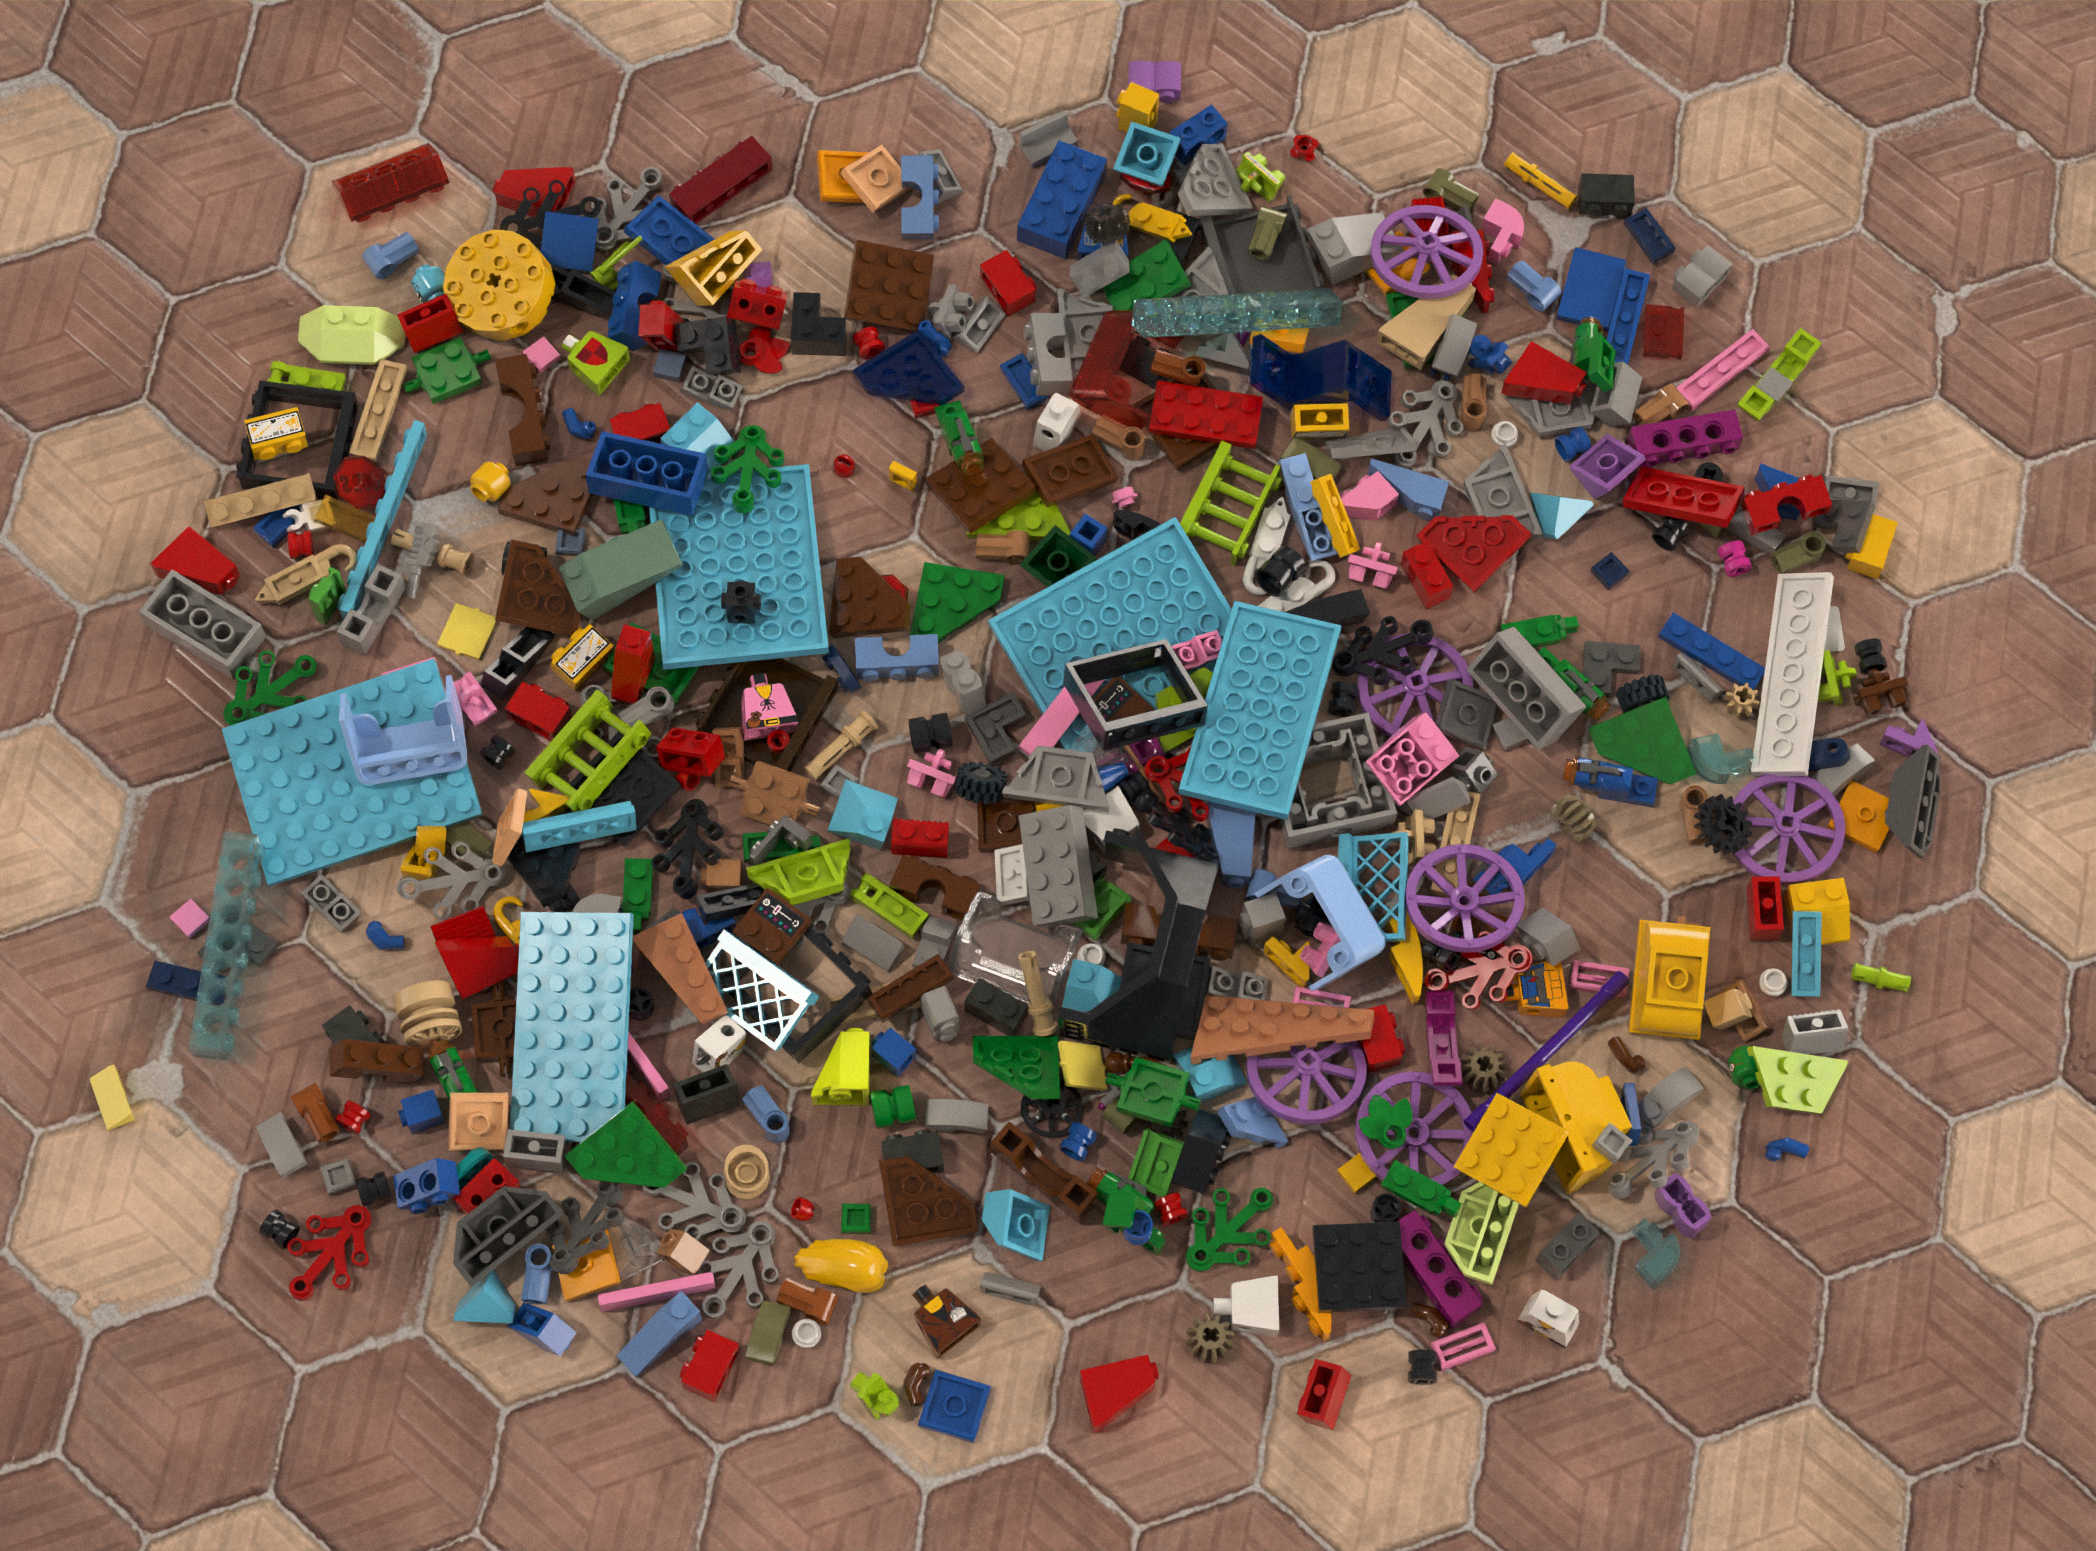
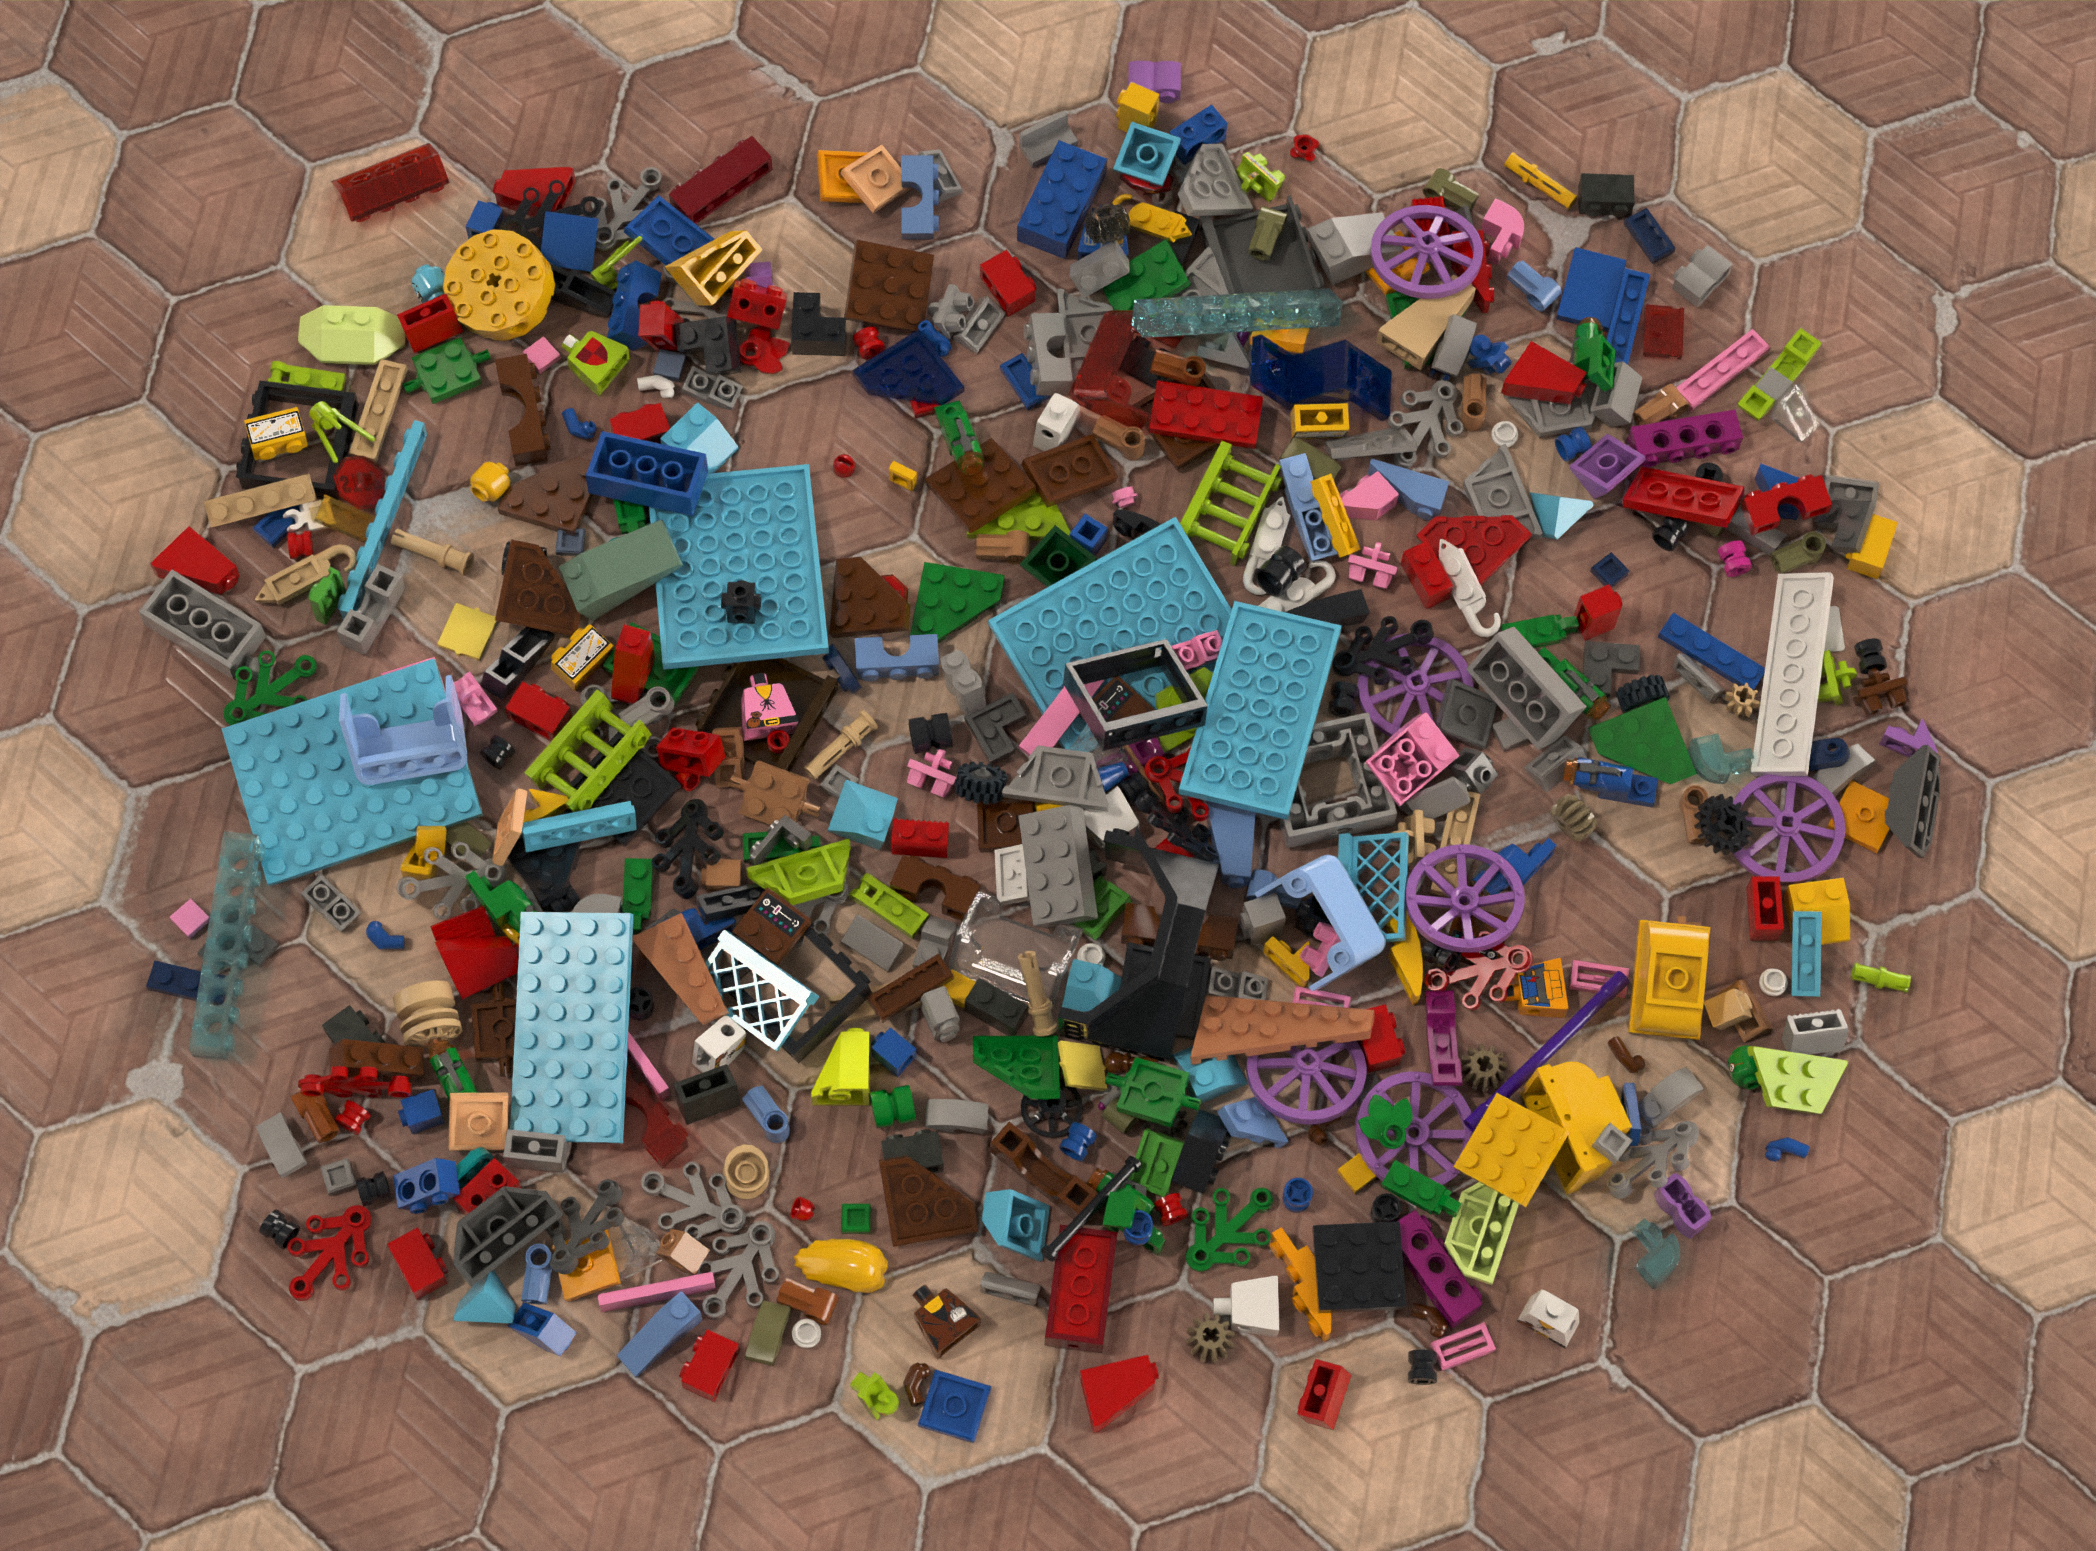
(111, 1098): light yellow slope -> none
(327, 418): none -> lime plant
(344, 1087): none -> red plant
(384, 258): medium blue piece -> none
(417, 1262): none -> red brick
(422, 554): light grey piece -> none
(484, 218): none -> blue brick
(504, 902): none -> green plate
(627, 1152): green plate -> none
(657, 382): none -> white arm
(752, 439): green plant -> none
(959, 988): none -> yellow tile
(1050, 1251): none -> black bar
(1081, 1291): none -> red brick
(1299, 1190): none -> blue wheel
(1317, 1132): none -> reddish brown arm
(1466, 588): none -> white plate
(1547, 937): light grey brick -> none
(1549, 766): none -> light grey slope
(1567, 1246): dark grey brick -> none
(1598, 611): none -> red brick
(1794, 412): none -> clear slope

